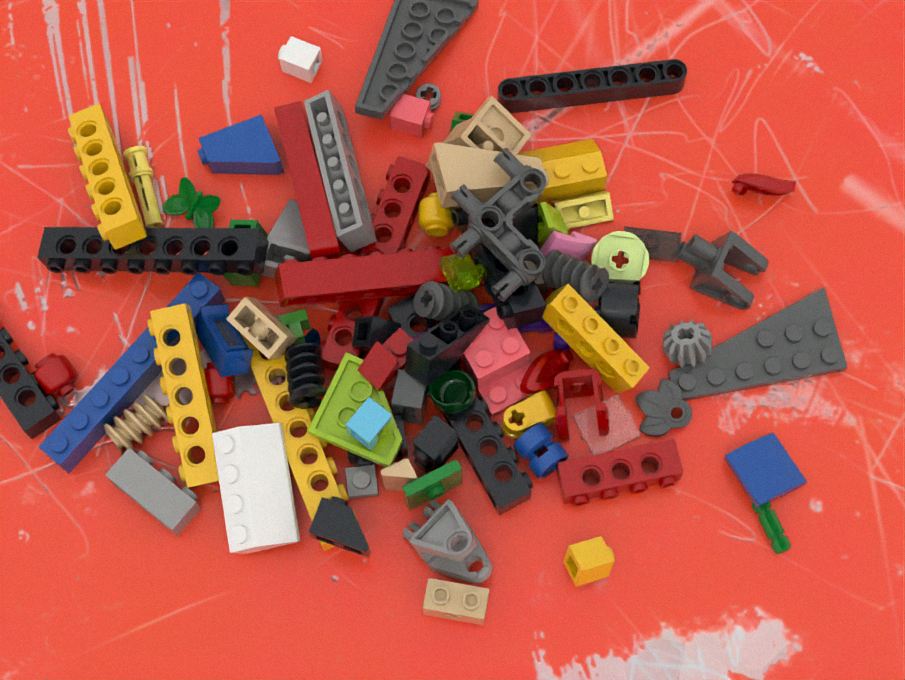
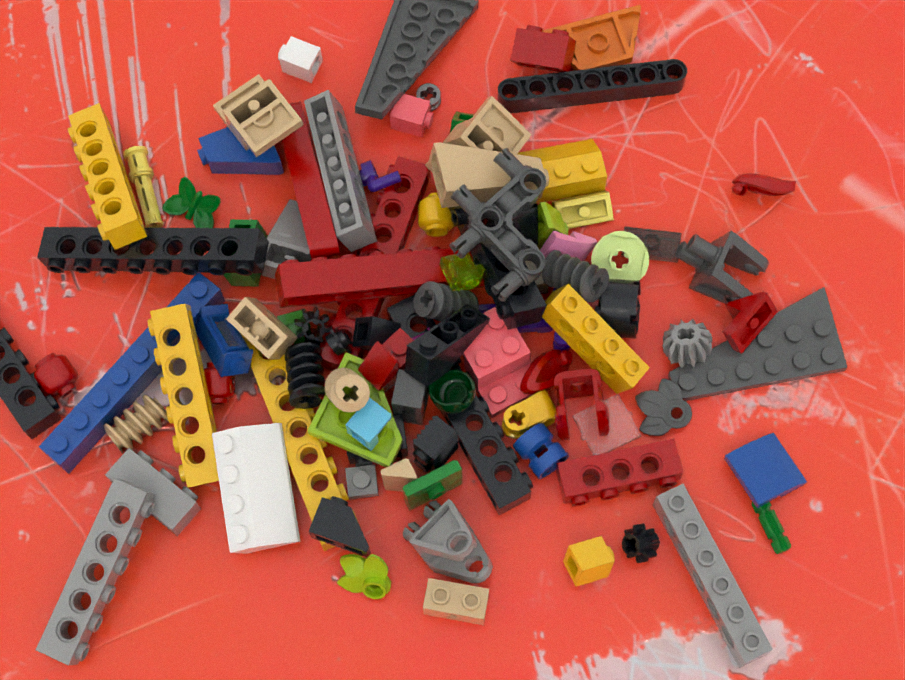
(55, 638): none -> light grey brick
(258, 115): none -> tan bracket
(312, 316): none -> black gear
(339, 341): none -> black plate
(347, 402): none -> tan piece
(365, 575): none -> lime plate
(370, 177): none -> dark purple plate
(543, 49): none -> red brick
(603, 39): none -> orange wing
(640, 543): none -> black gear
(711, 576): none -> light grey brick
(749, 318): none -> red slope

